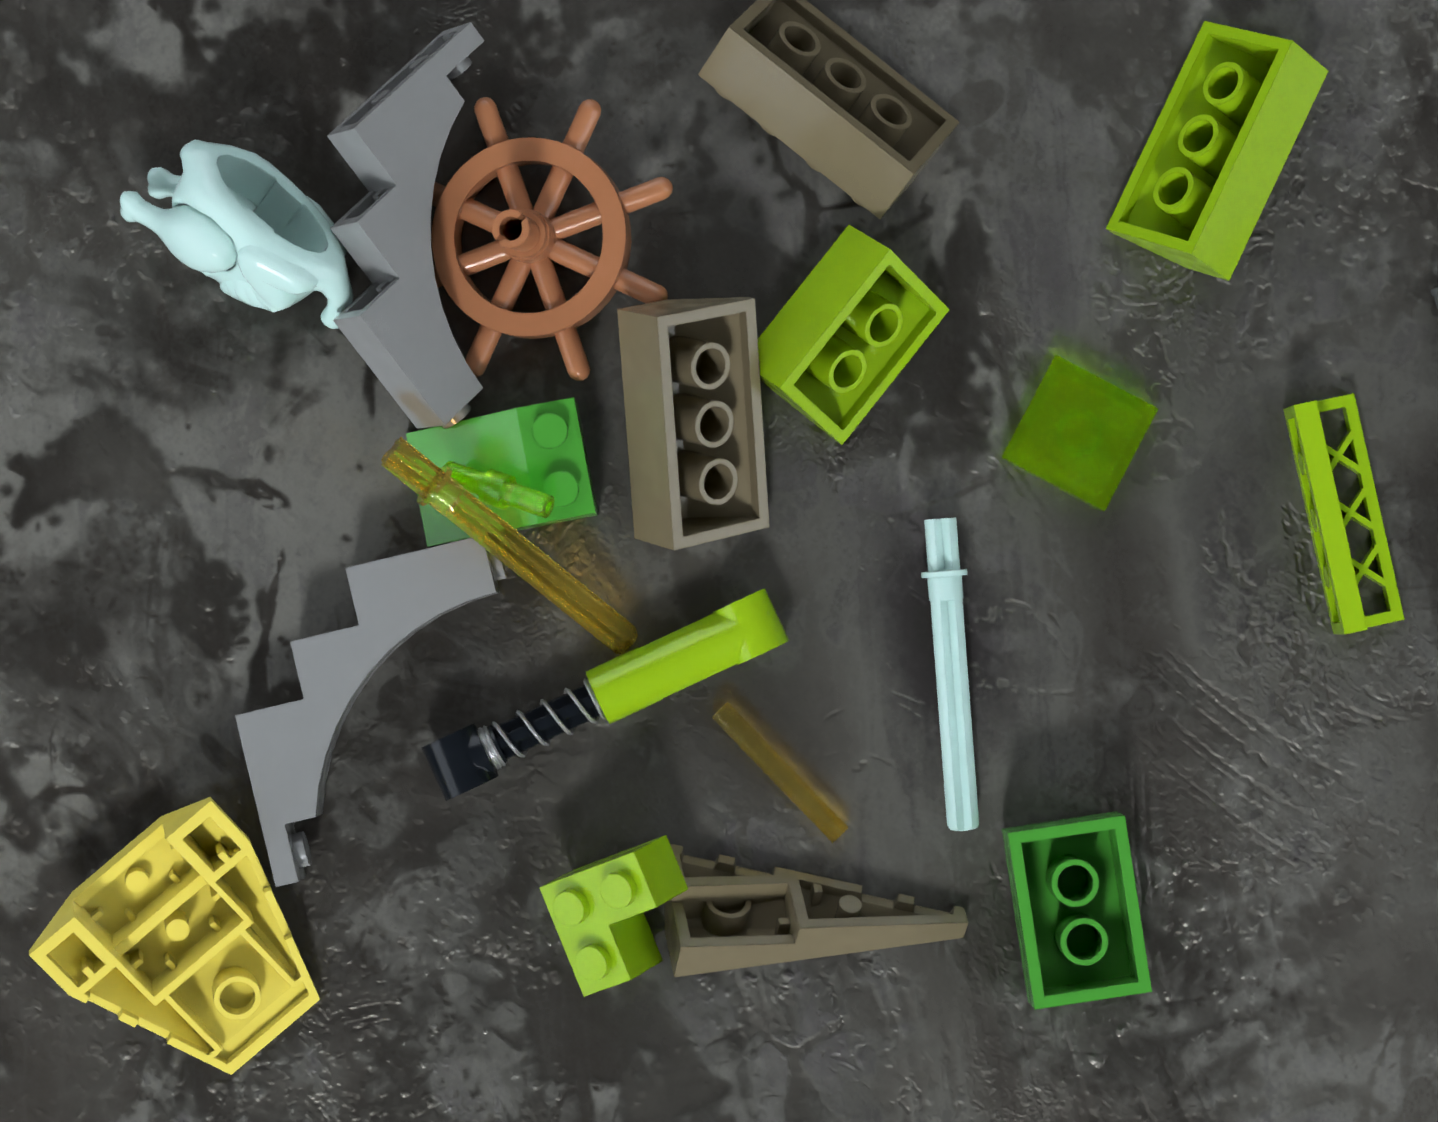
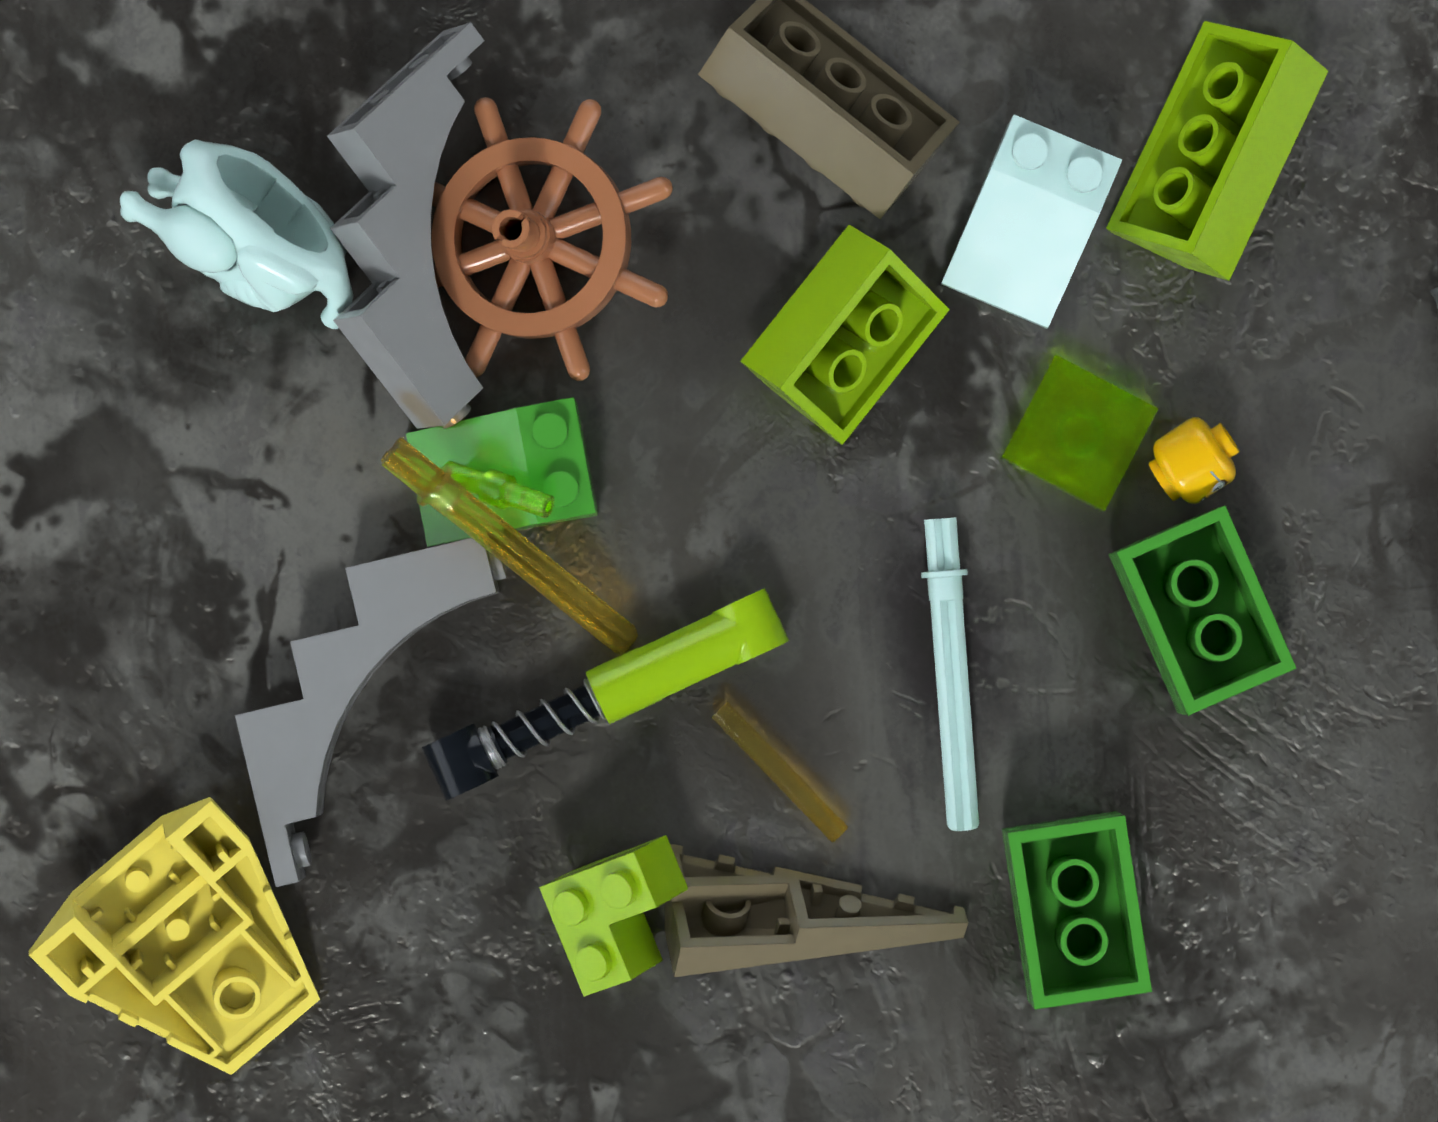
(693, 420): dark tan slope -> none
(1031, 221): none -> light aqua slope
(1194, 460): none -> yellow head
(1202, 611): none -> bright green brick
(1326, 517): lime fence -> none

